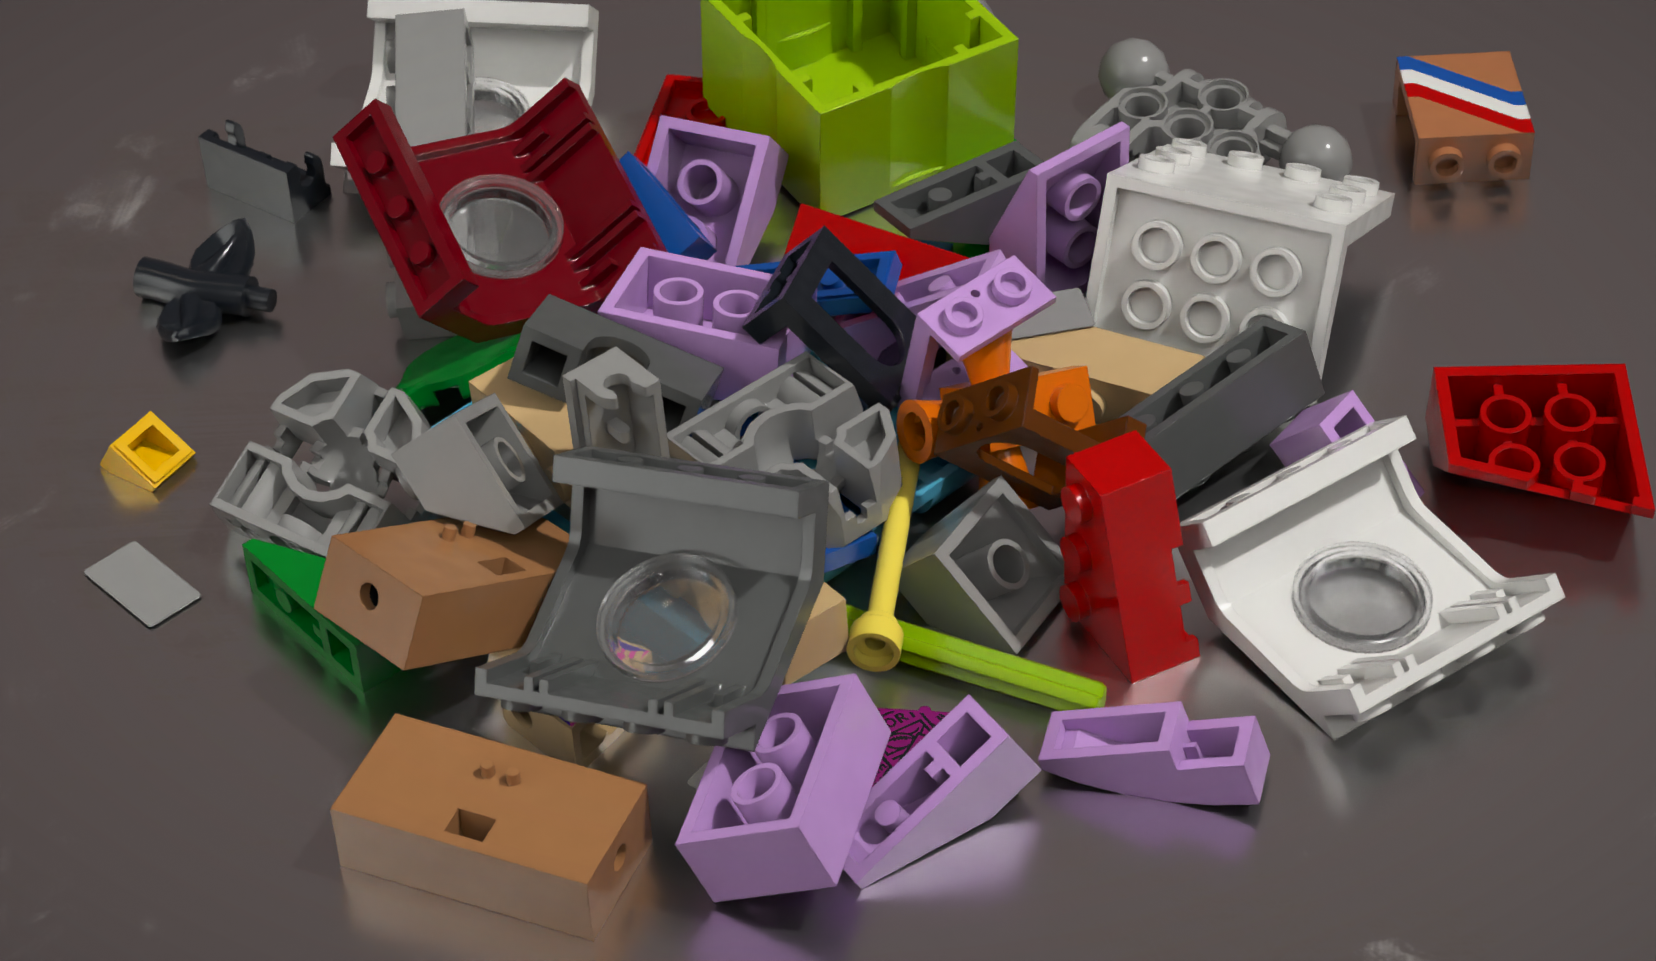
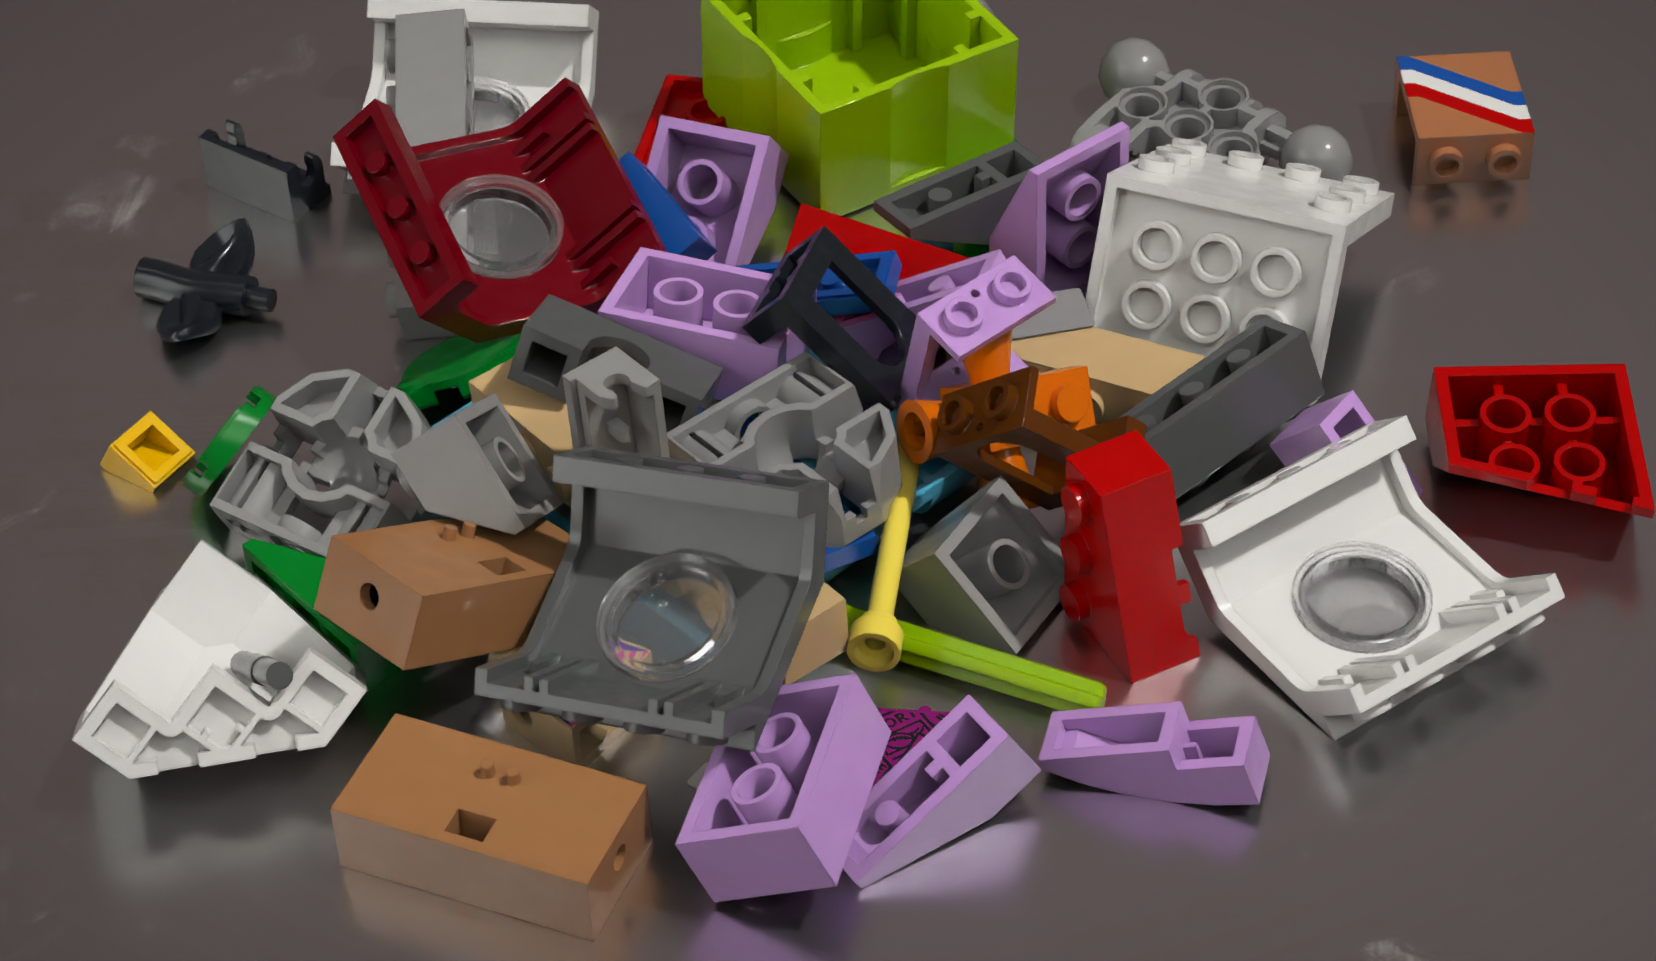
(142, 583): light grey sticker -> none
(173, 685): none -> white panel
(228, 440): none -> green tile
(261, 669): none -> dark grey piece

